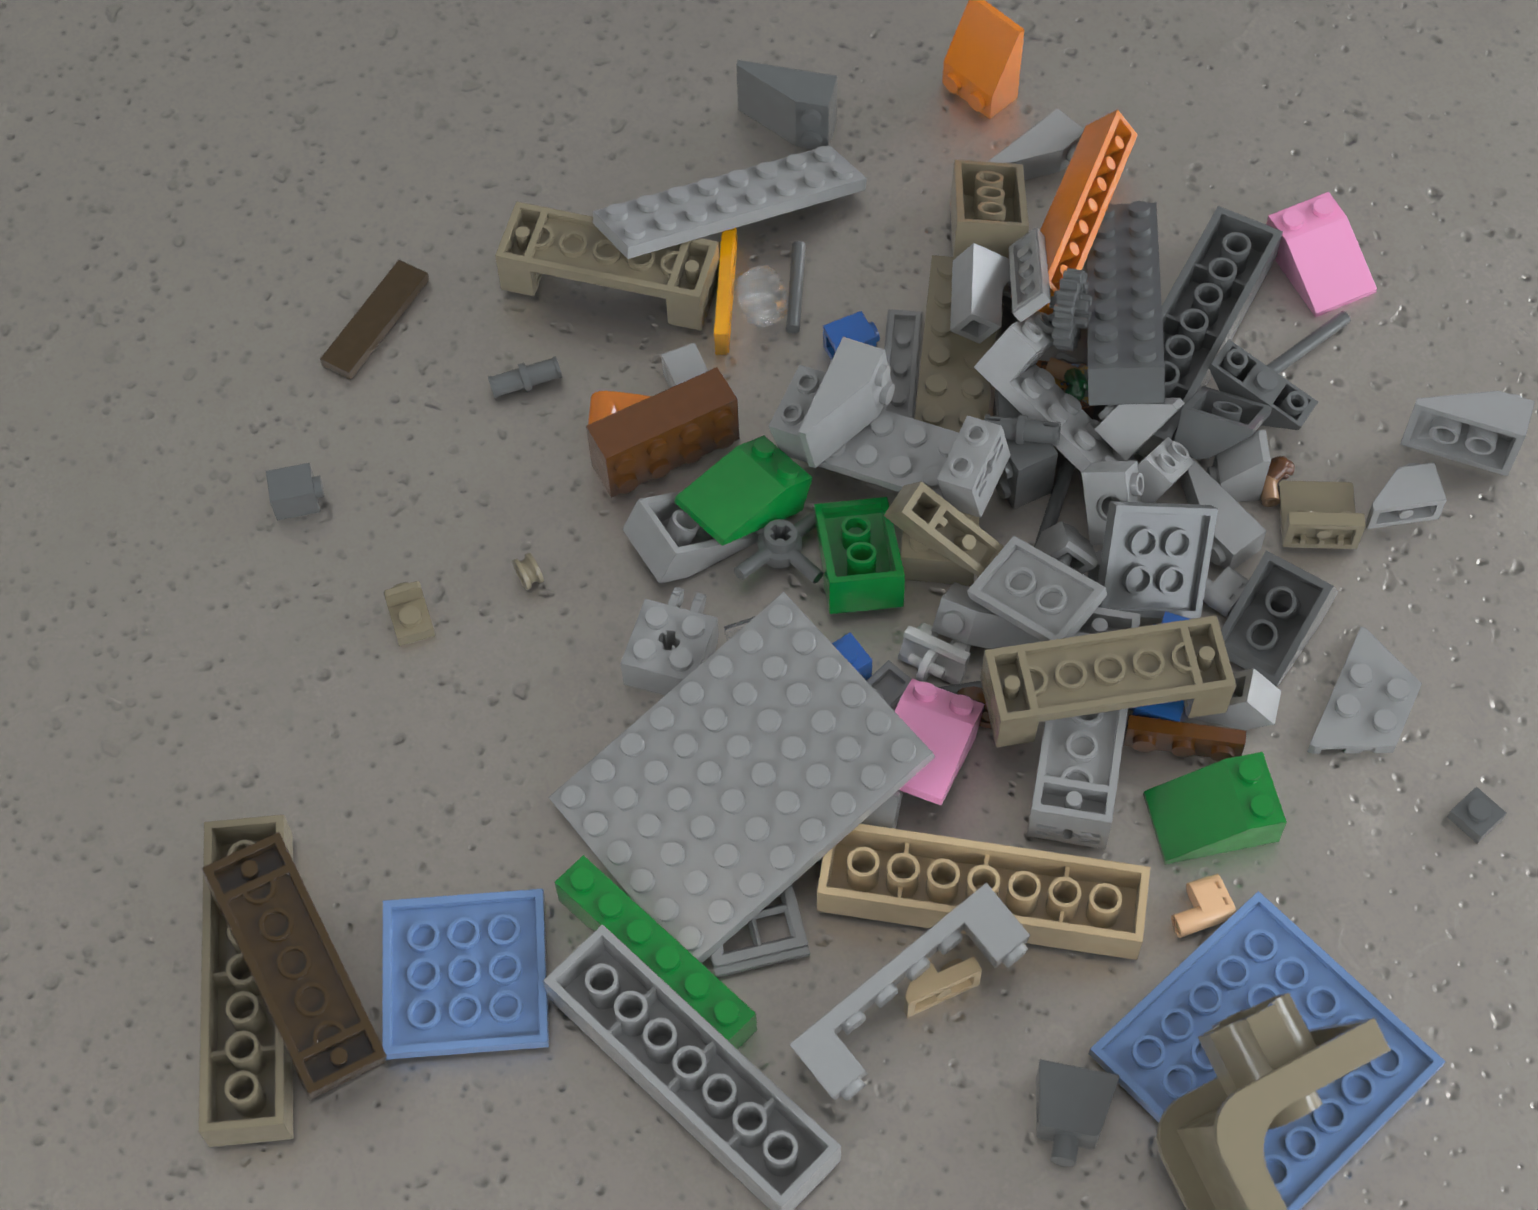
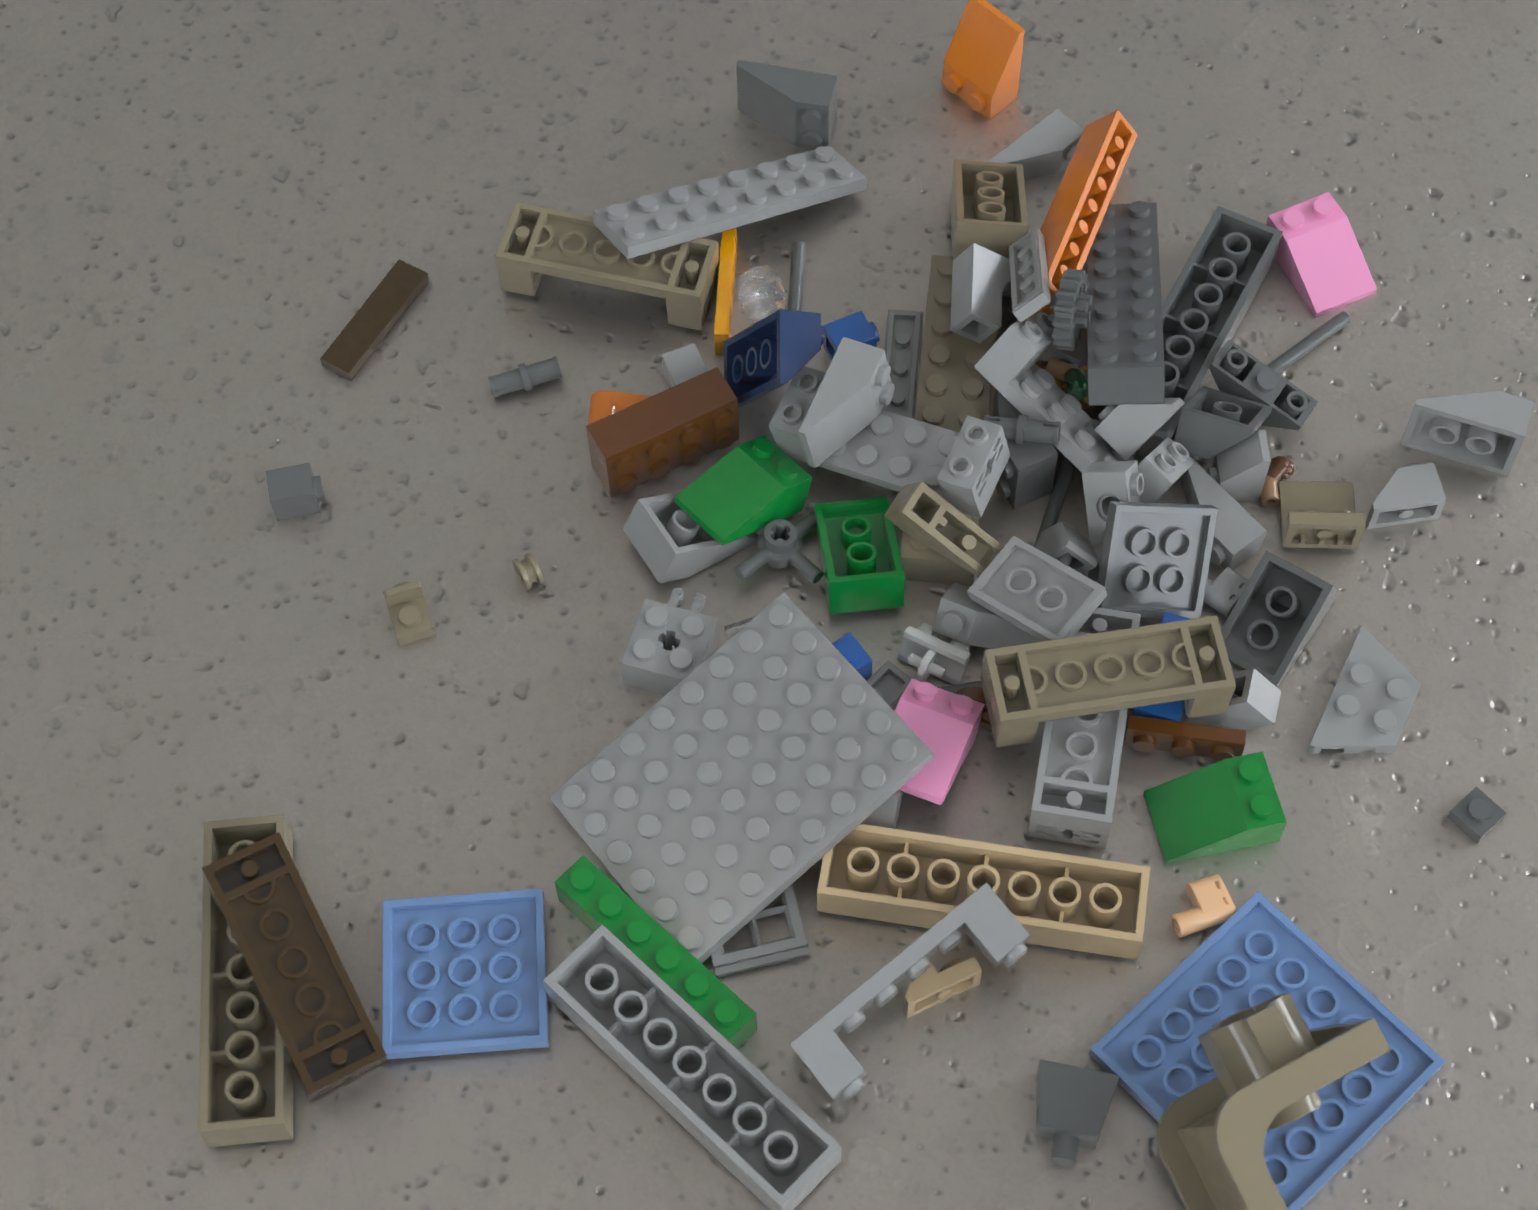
(771, 352): none -> dark blue slope

